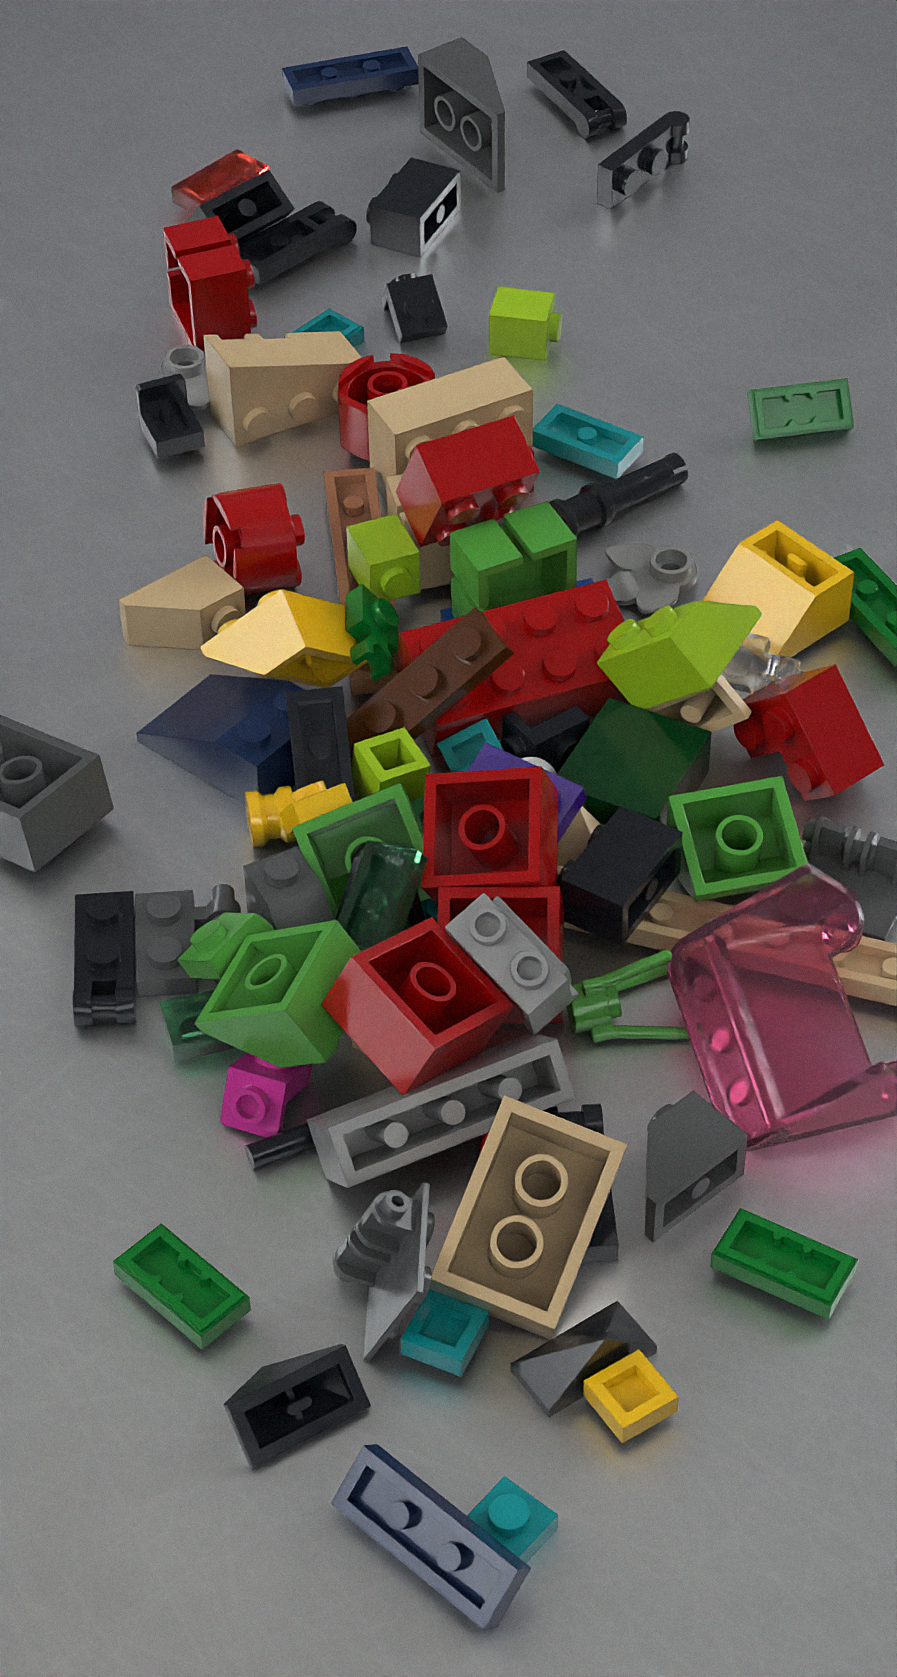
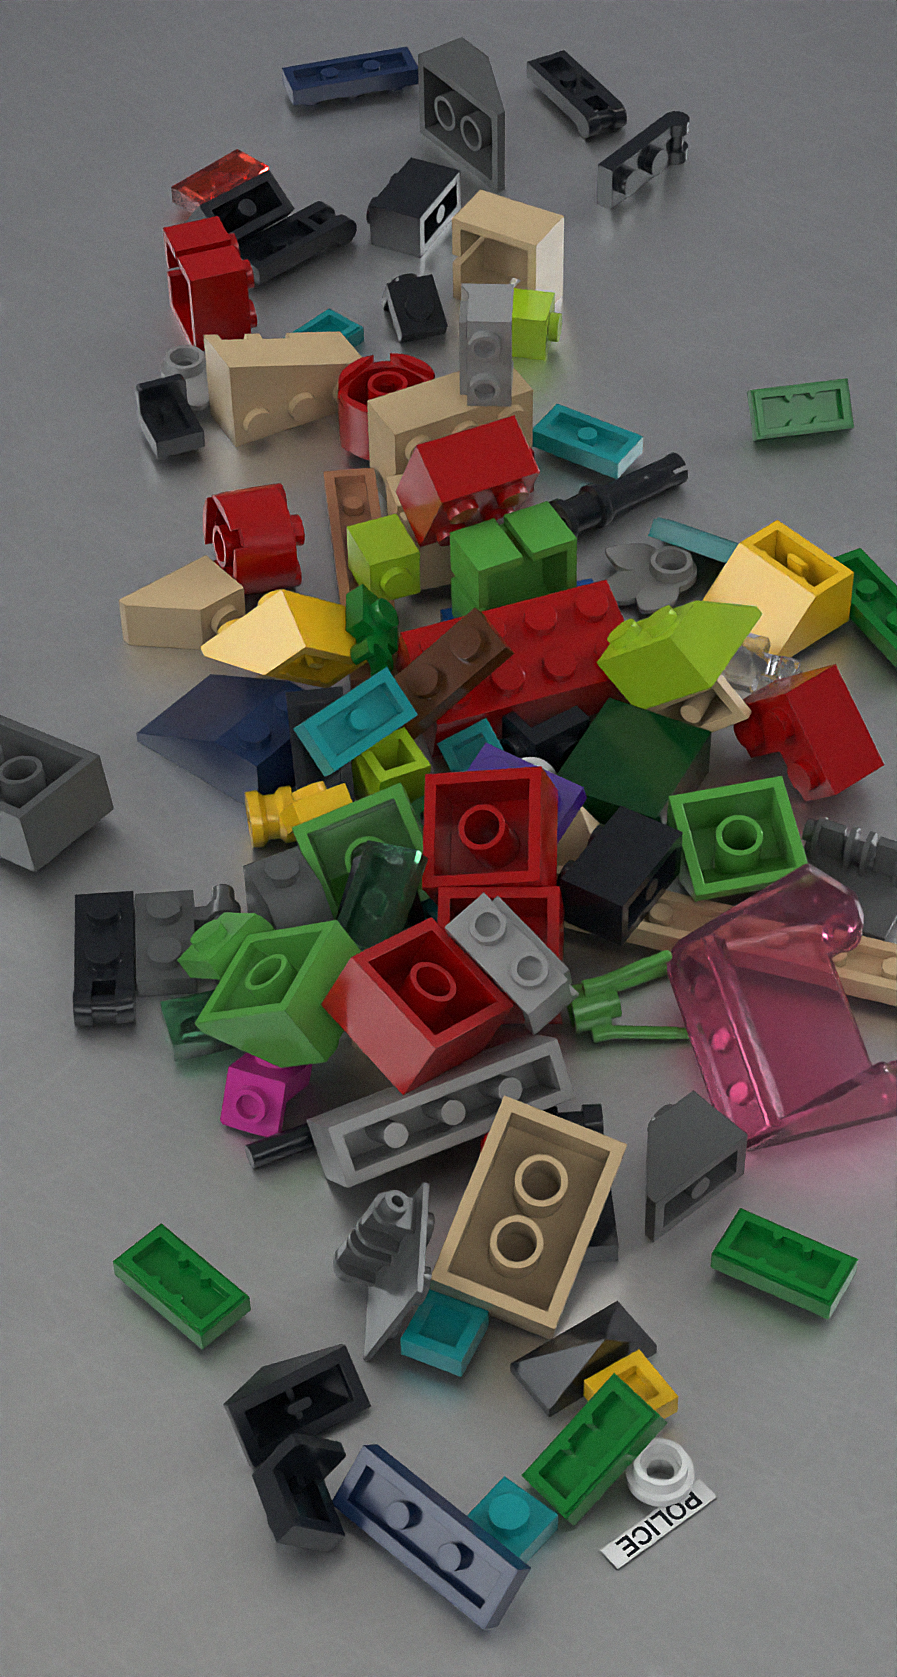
(297, 1495): none -> black bracket
(355, 722): none -> teal plate
(486, 344): none -> light grey window
(507, 242): none -> tan piece
(594, 1449): none -> green plate
(656, 1525): none -> white sticker
(665, 1457): none -> white plate
(692, 539): none -> teal tile

